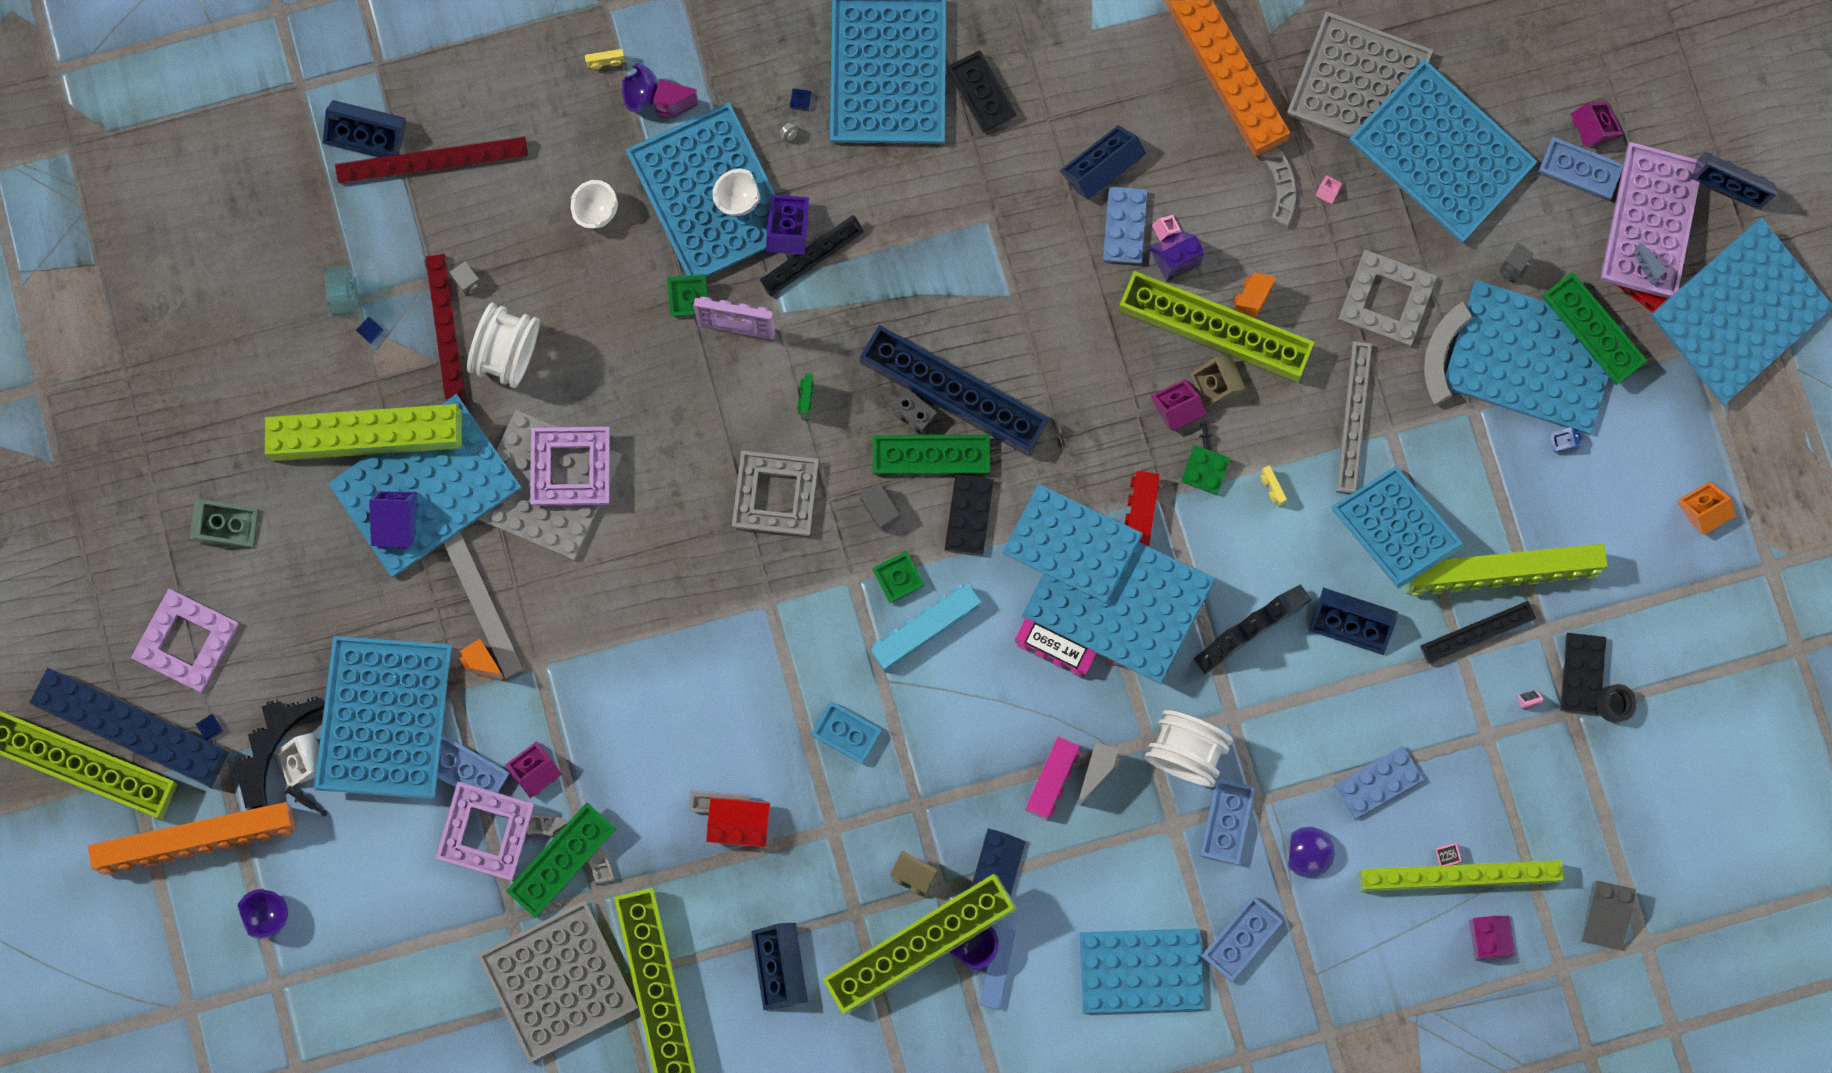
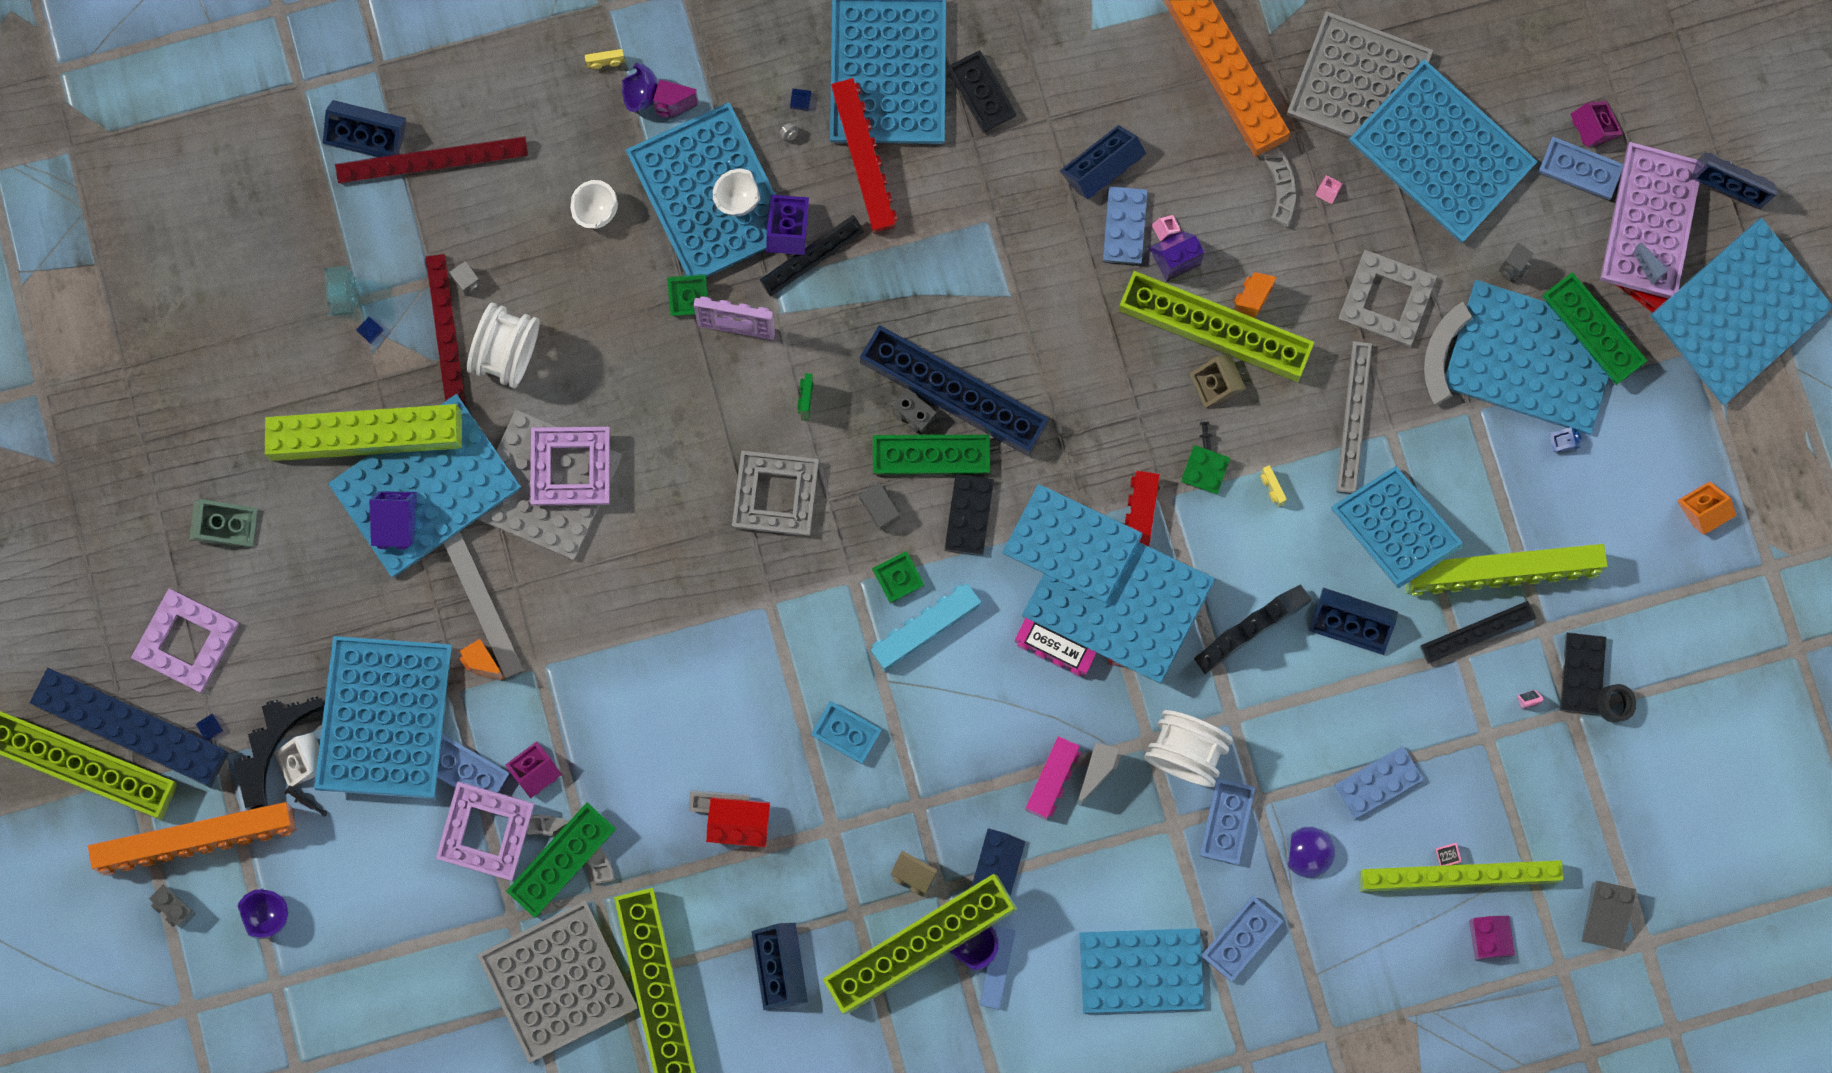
(172, 906): none -> dark grey brick
(863, 156): none -> red brick
(1178, 405): magenta slope -> none

